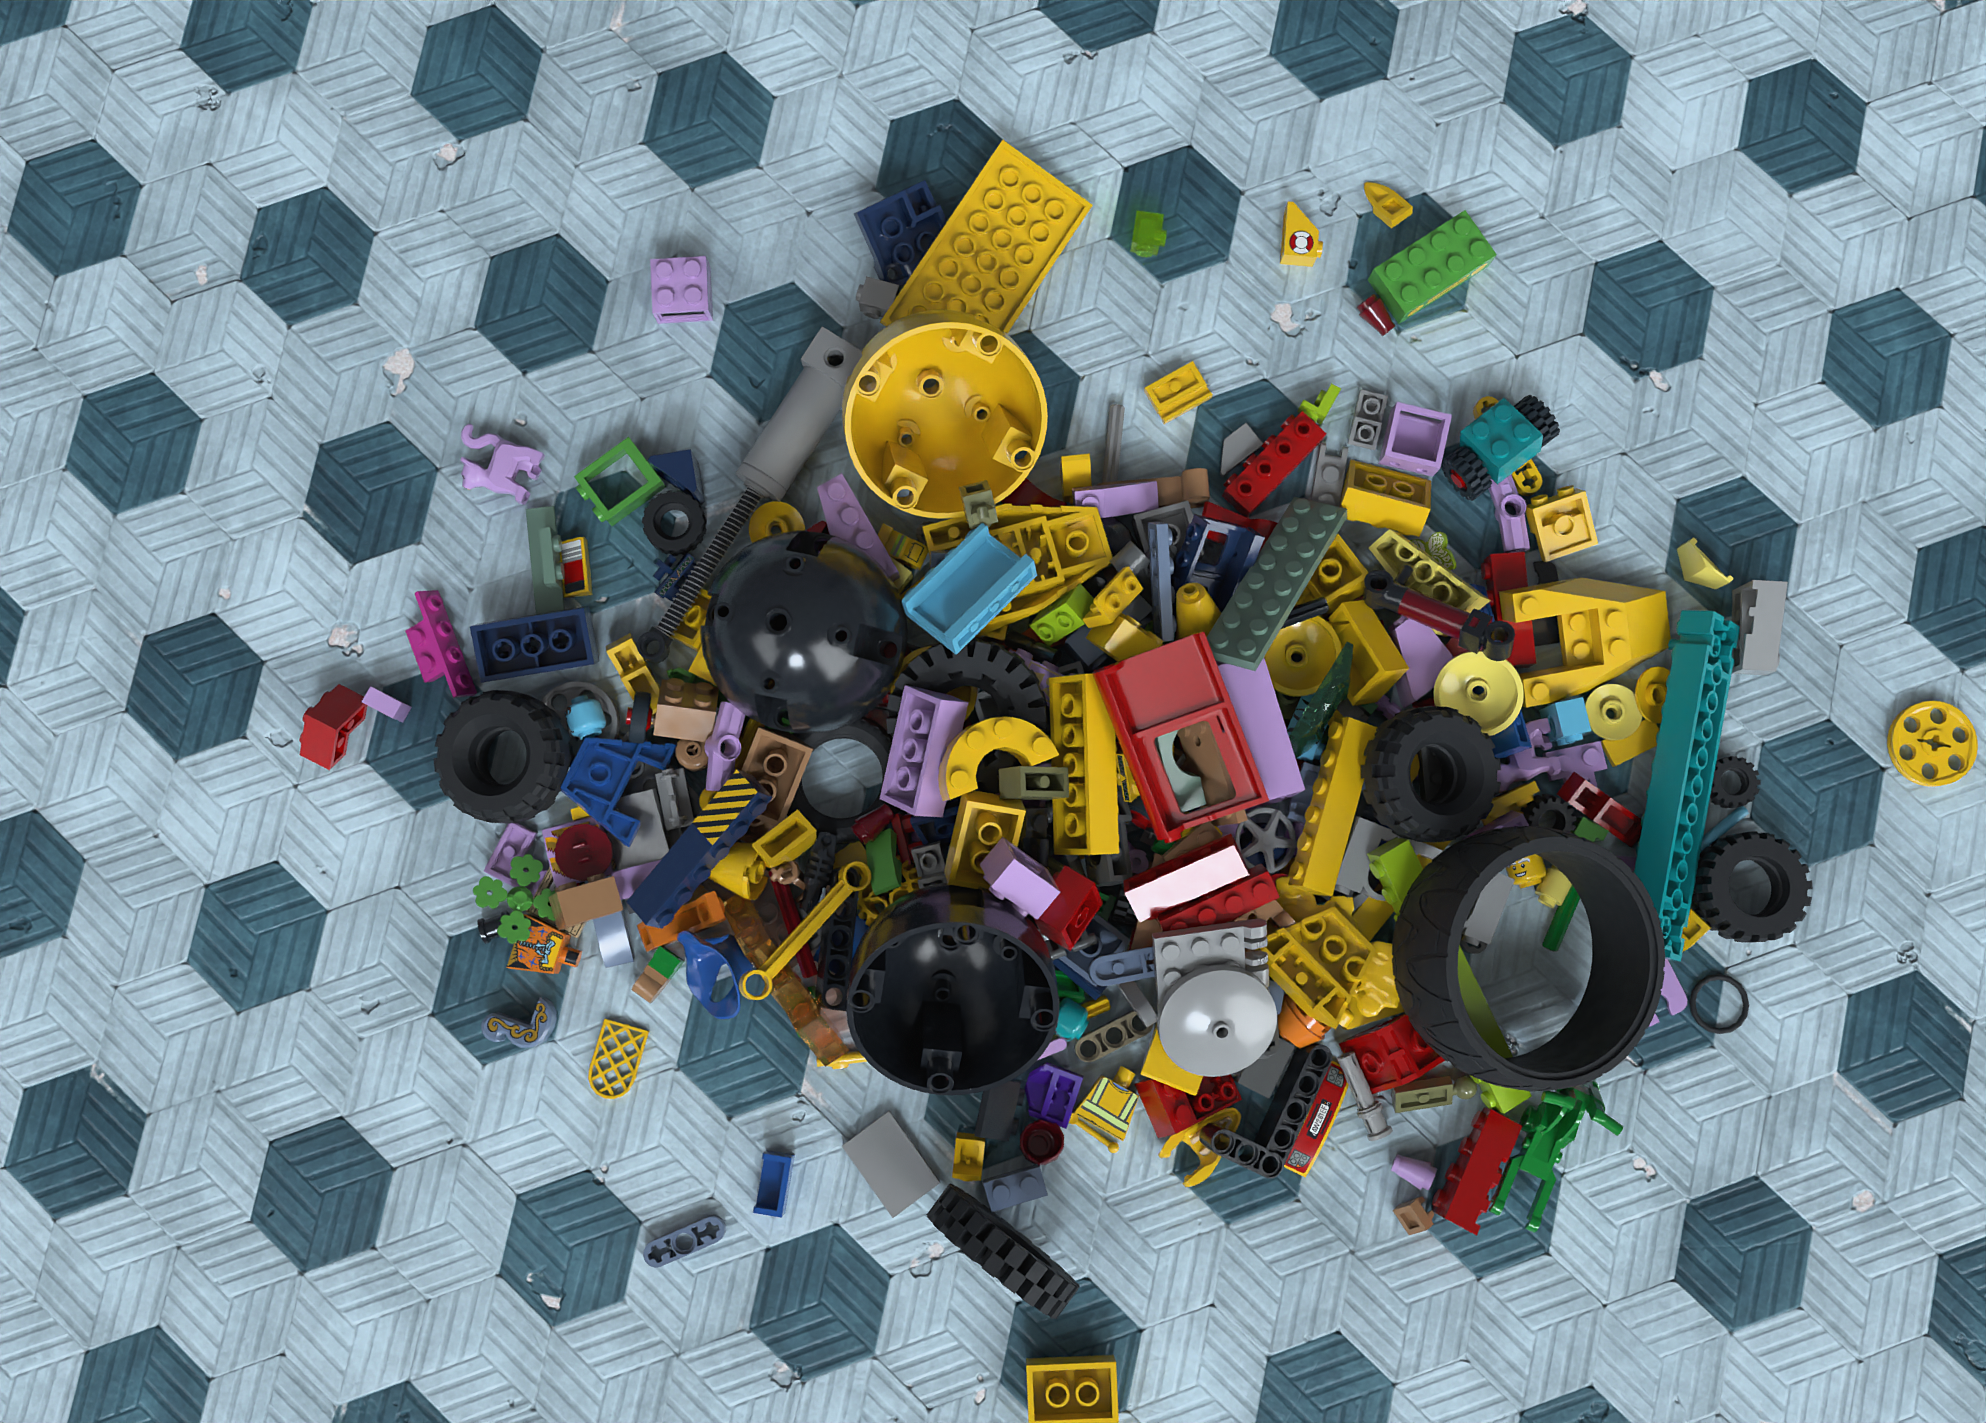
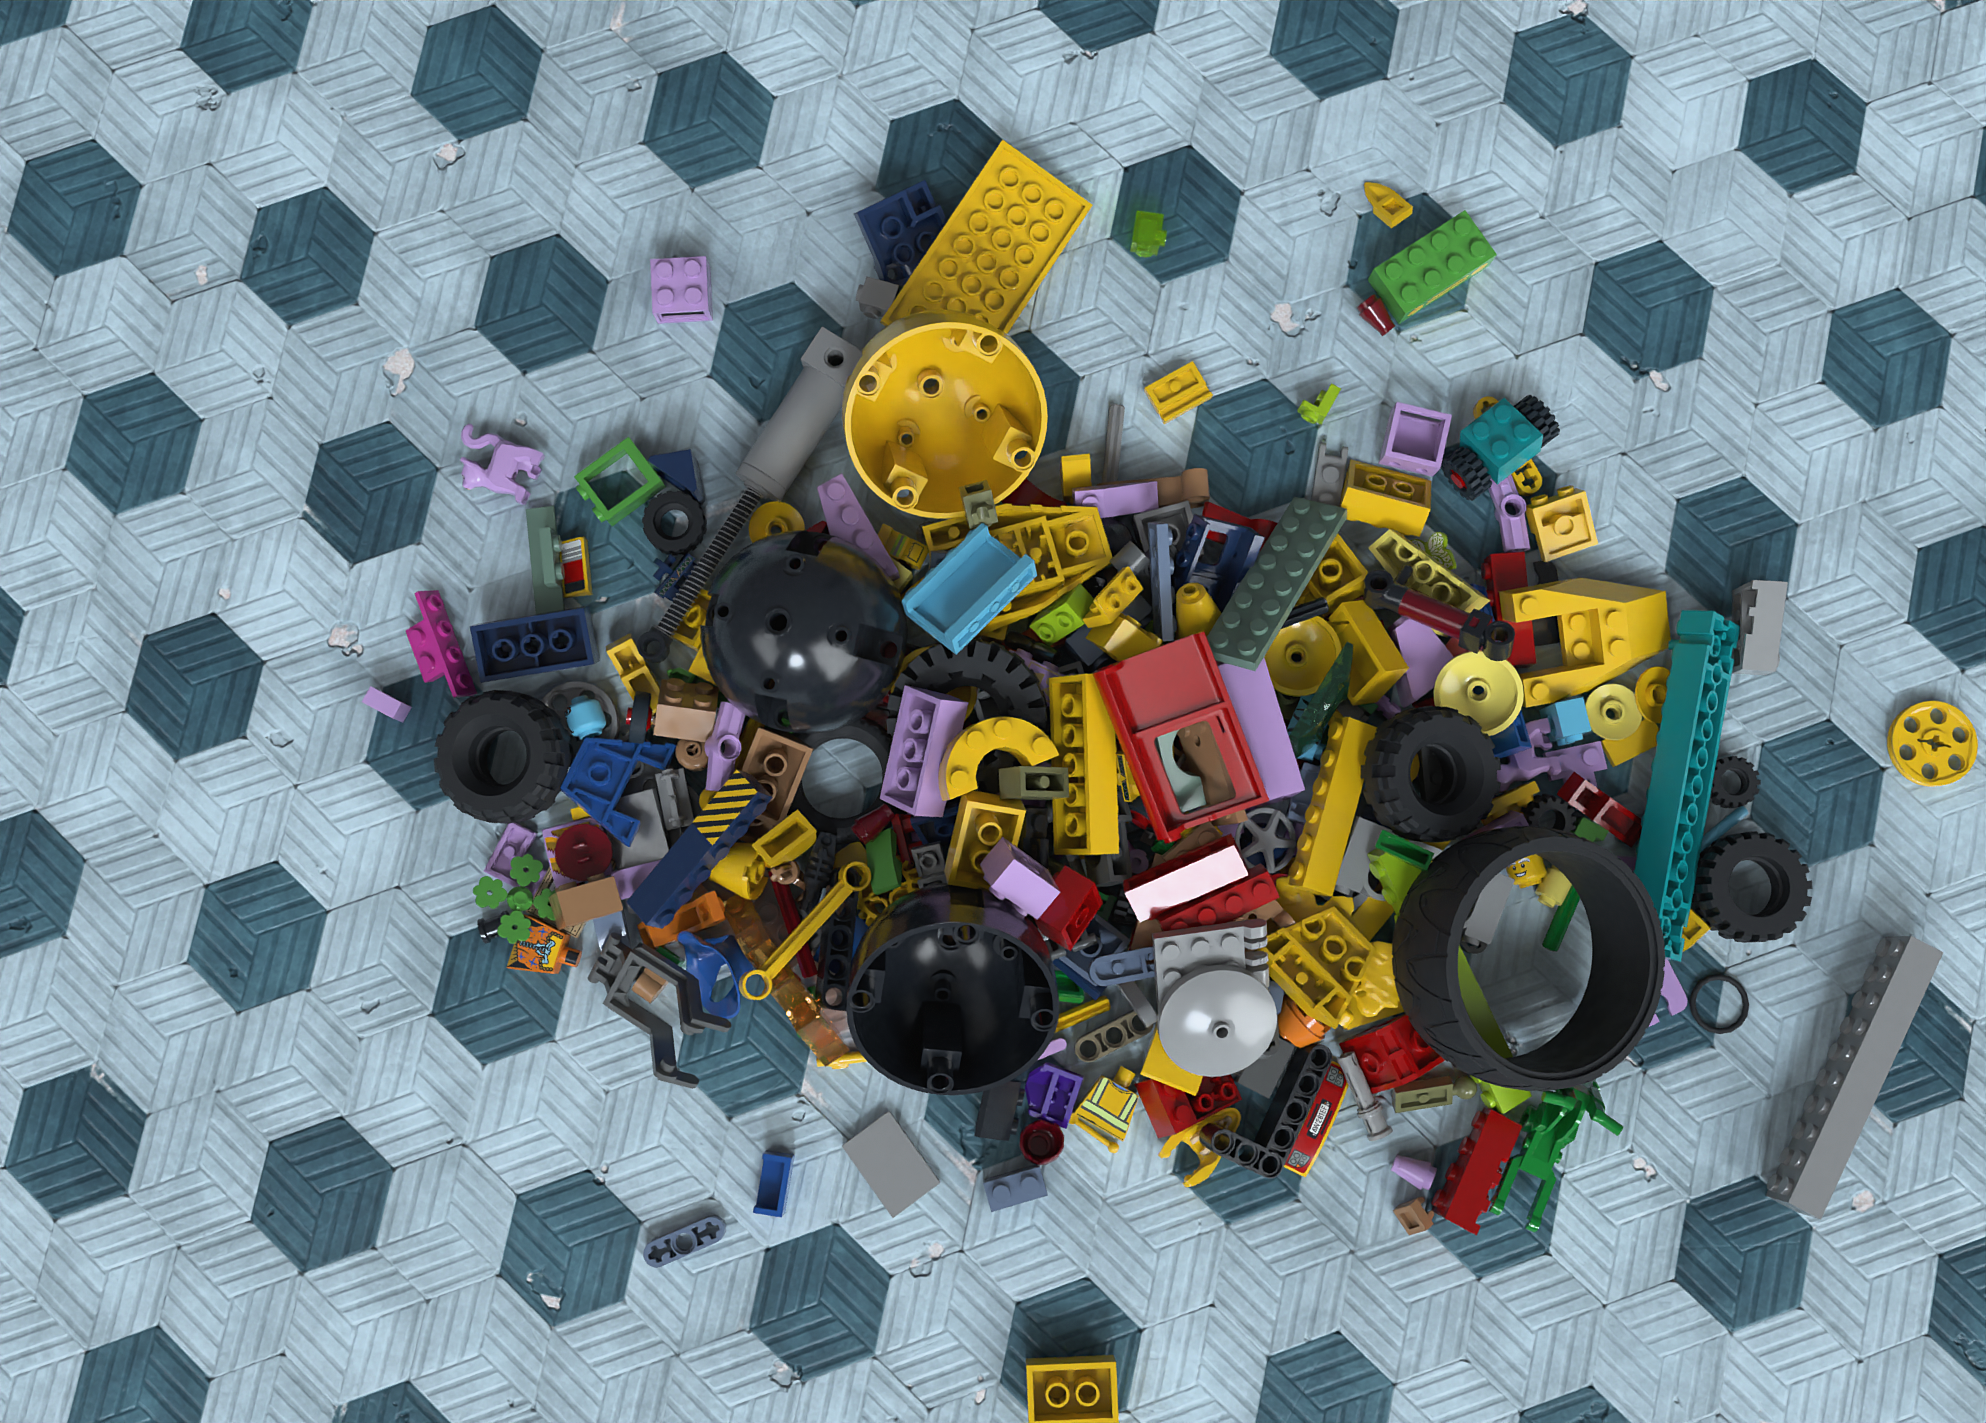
(329, 726): red brick -> none
(520, 1032): sand blue animal -> none
(618, 971): none -> dark grey piece
(645, 1033): yellow window -> none
(968, 1157): yellow bracket -> none
(1002, 1251): black tyre -> none
(1071, 1020): teal head -> none
(1238, 447): light grey tile -> none
(1273, 464): red brick -> none
(1299, 238): yellow slope -> none
(1367, 419): light grey slope -> none
(1404, 850): none -> green piece
(1699, 568): light yellow slope -> none
(1853, 1075): none -> light grey brick

